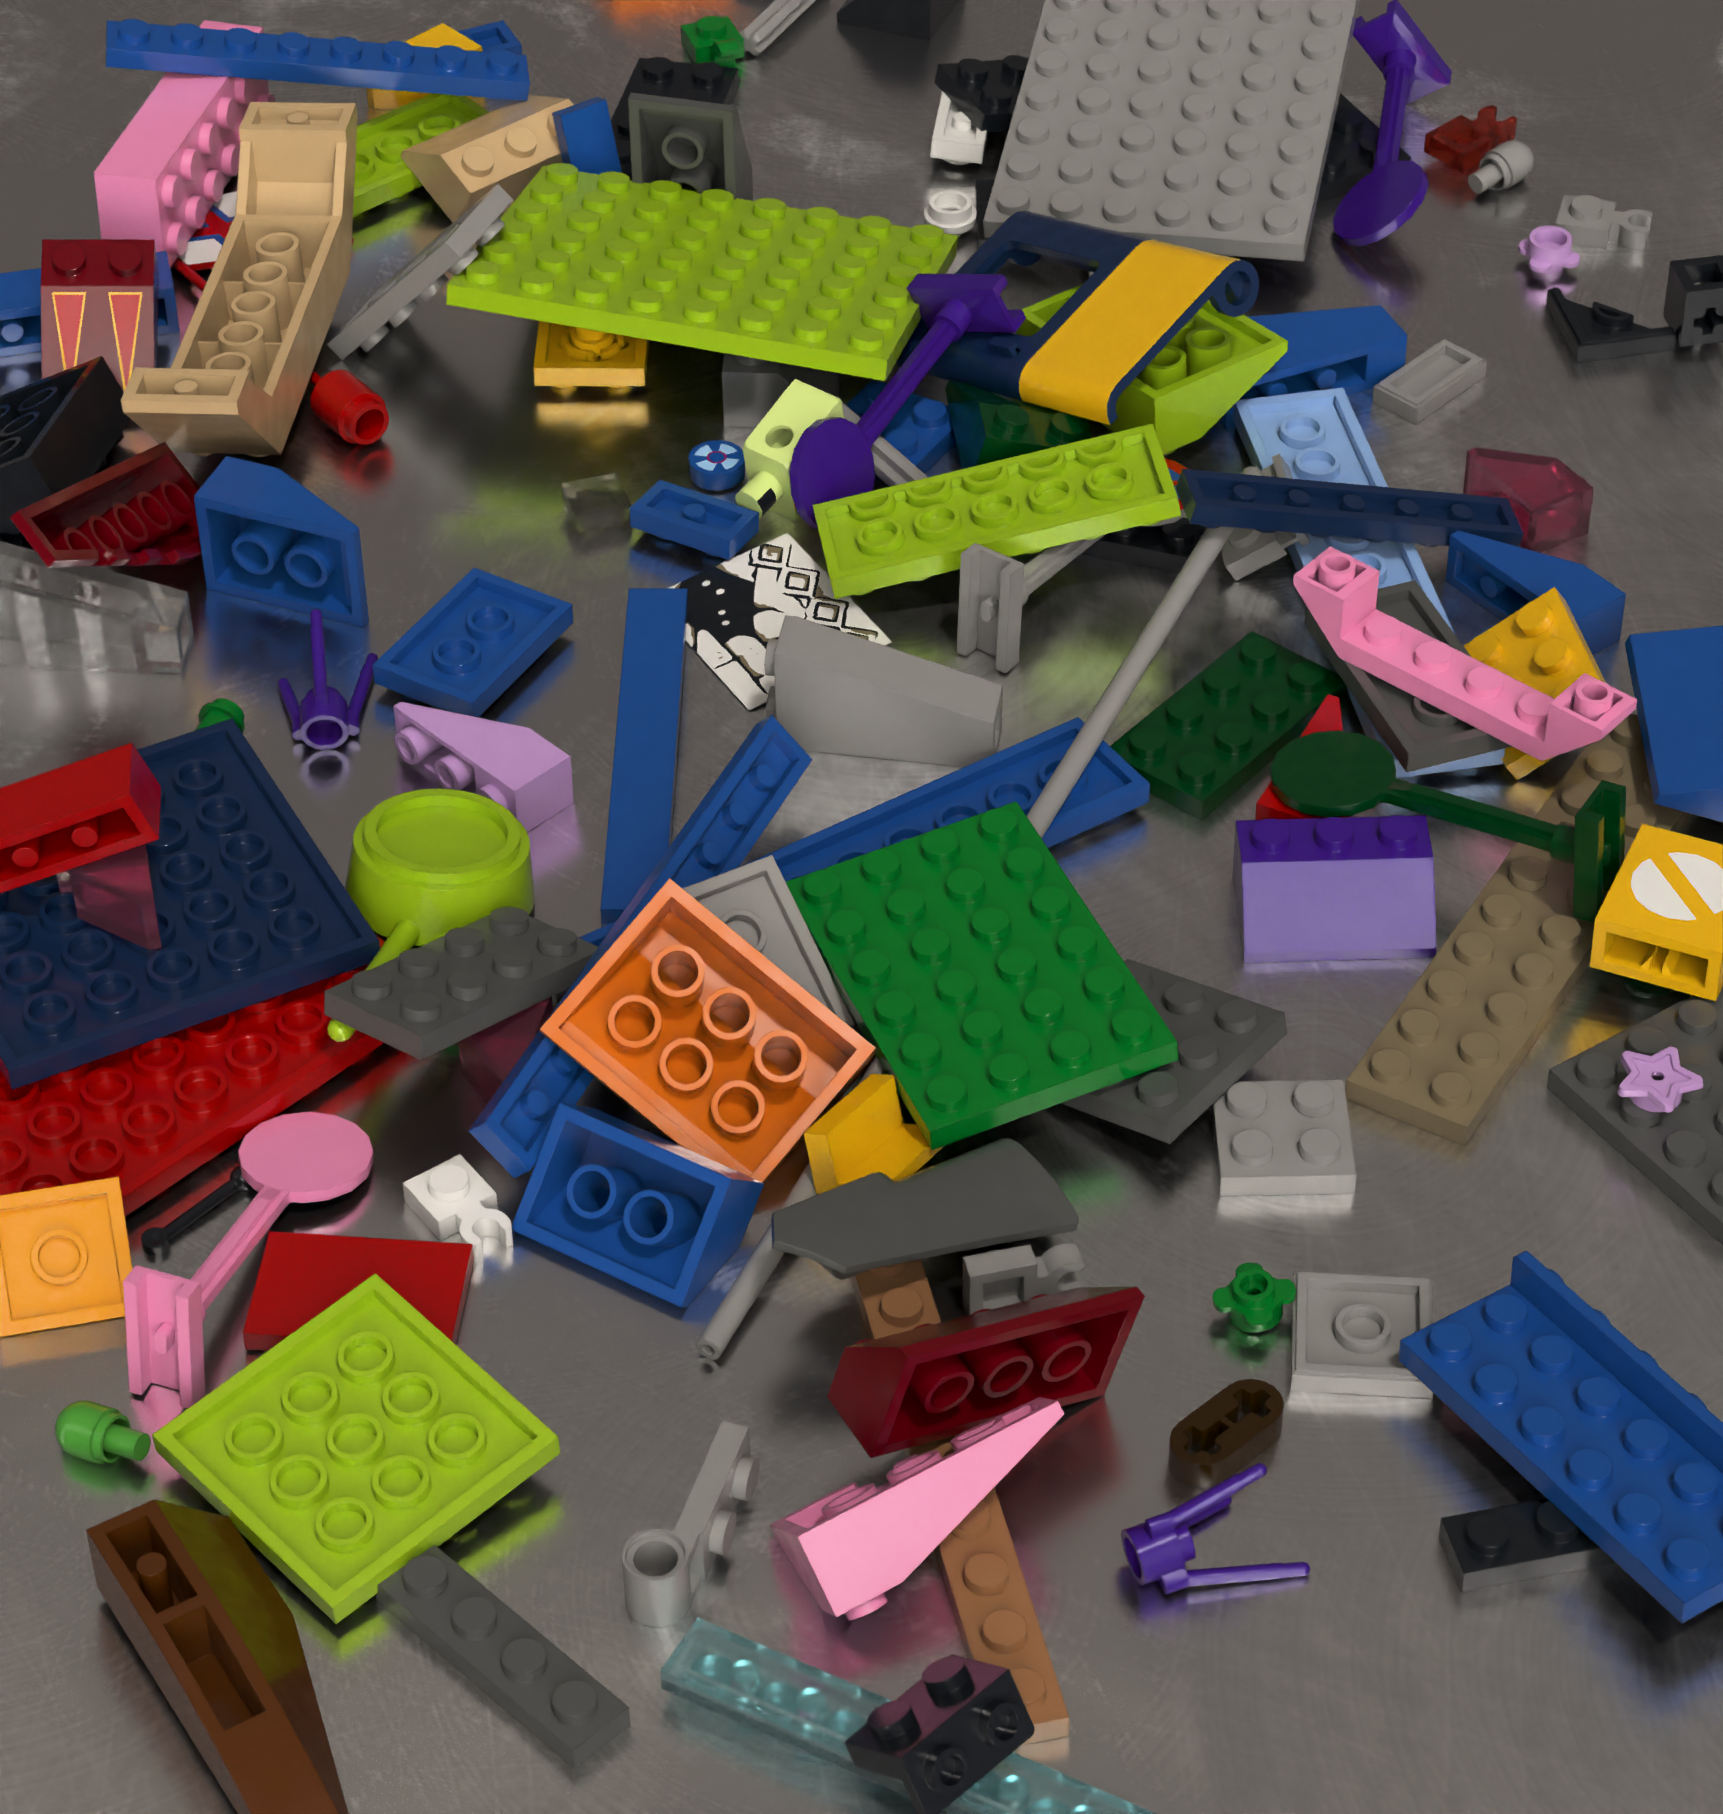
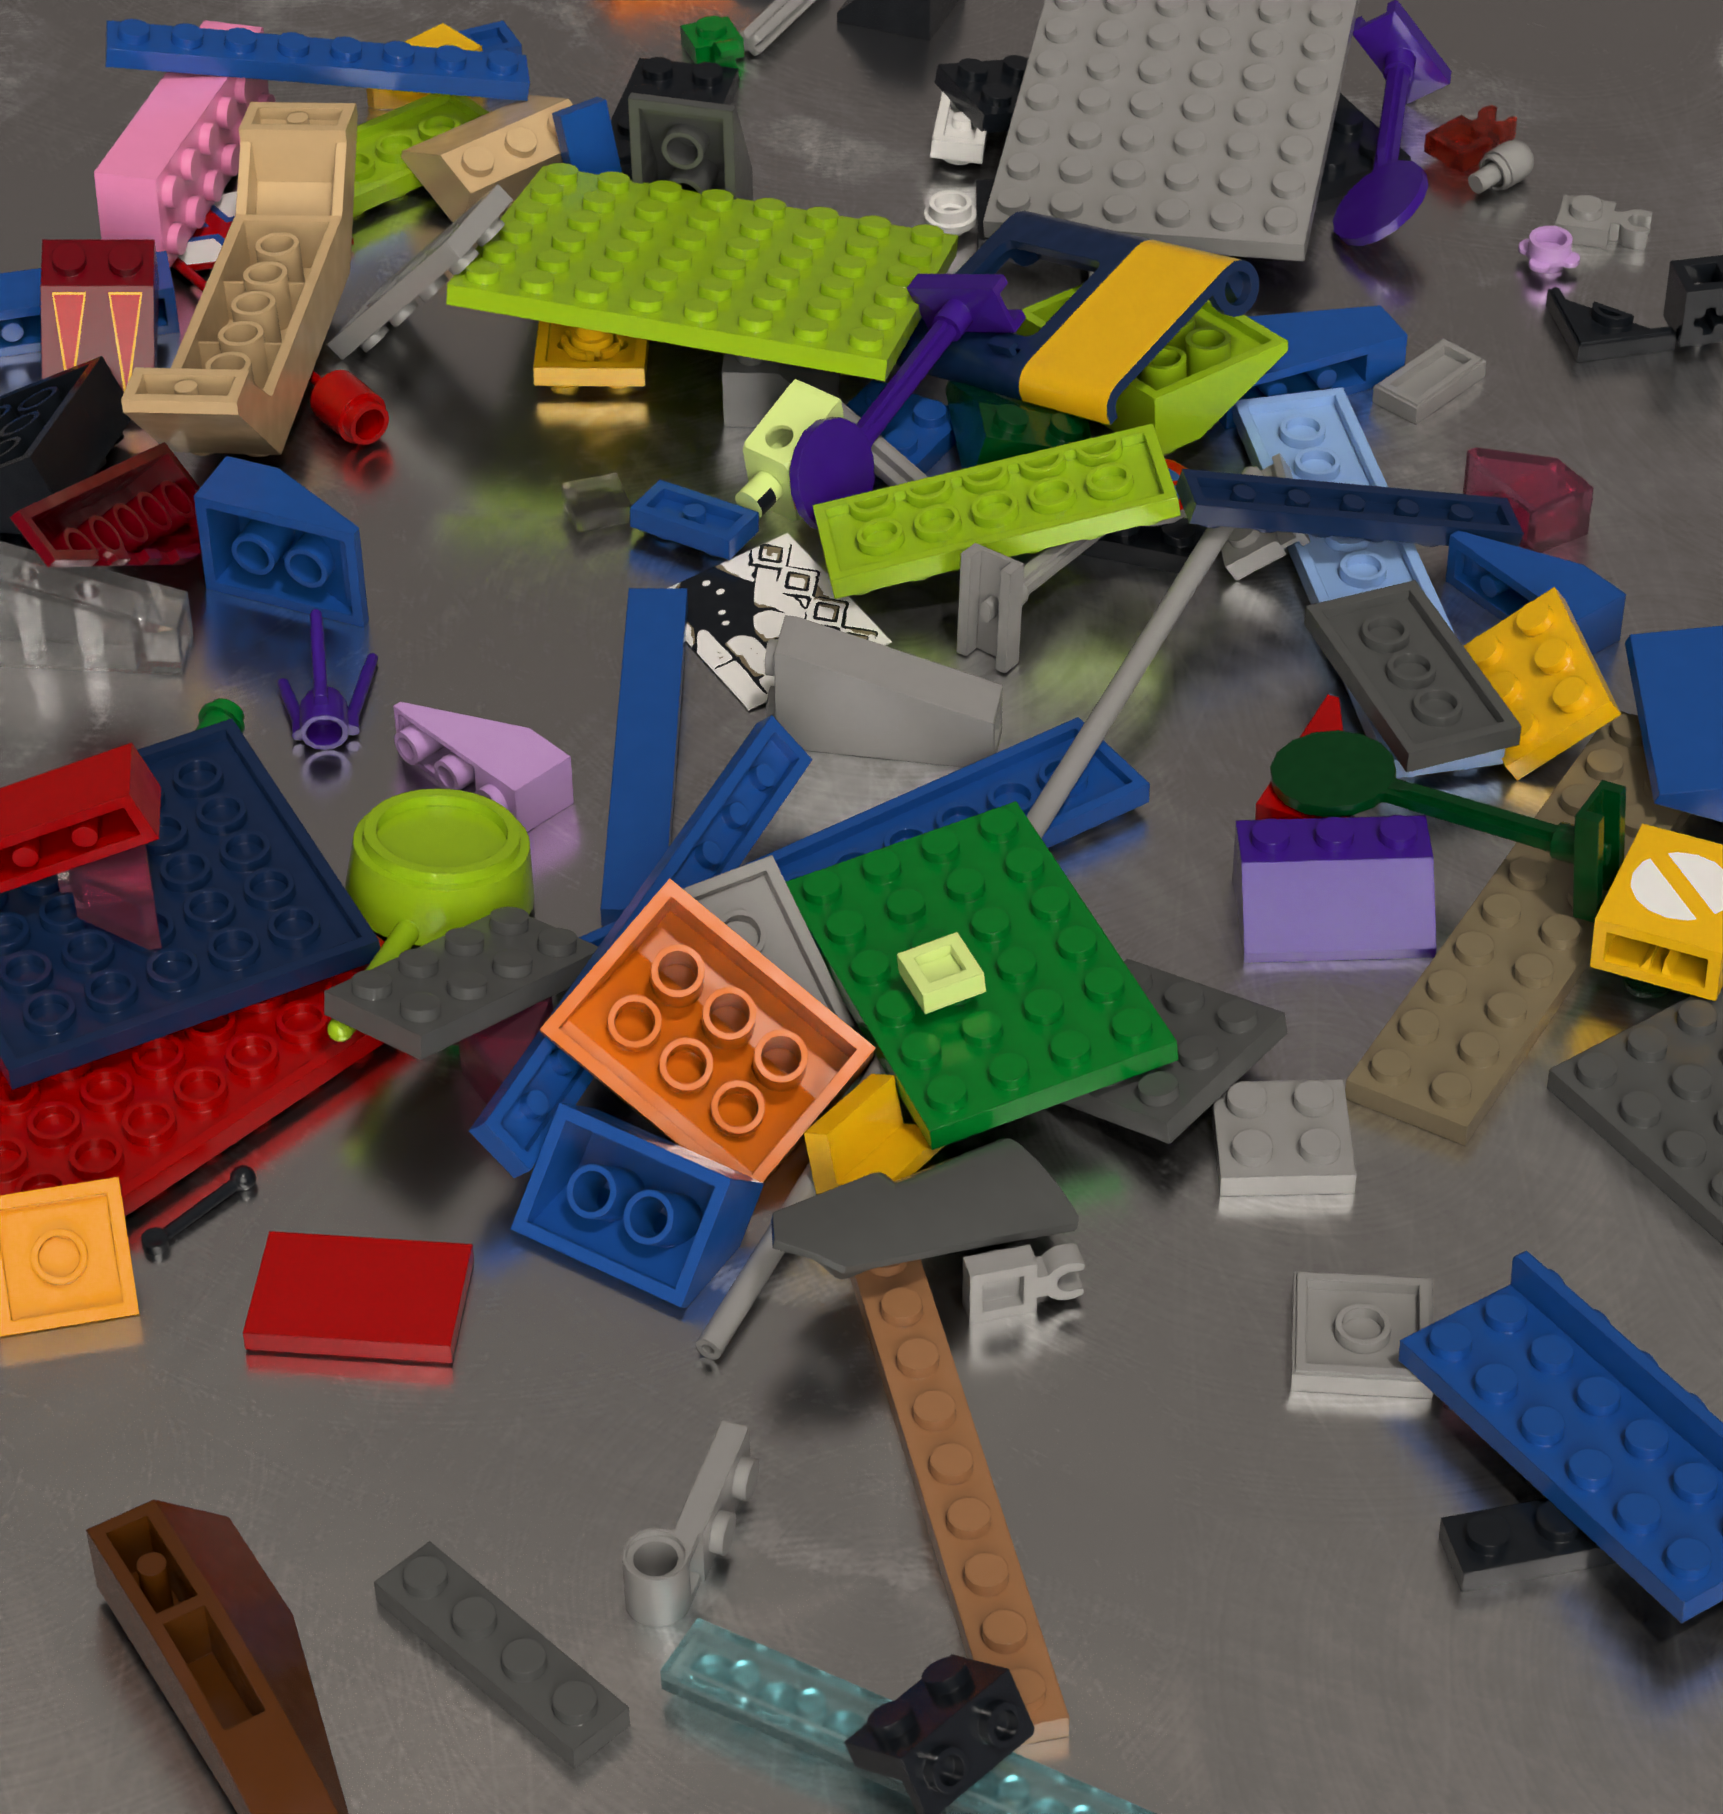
(99, 1433): bright green cylinder -> none
(286, 1161): bright pink piece -> none
(356, 1446): lime plate -> none
(459, 1201): white plate -> none
(473, 643): blue plate -> none
(716, 465): blue tile -> none
(874, 1537): bright pink wedge -> none
(941, 972): none -> yellowish green plate
(981, 1365): dark red slope -> none
(1164, 1544): dark purple plant -> none
(1218, 1426): dark brown beam -> none
(1227, 723): dark green plate -> none
(1254, 1298): green plate -> none
(1343, 603): bright pink slope -> none
(1655, 1094): lavender plate -> none

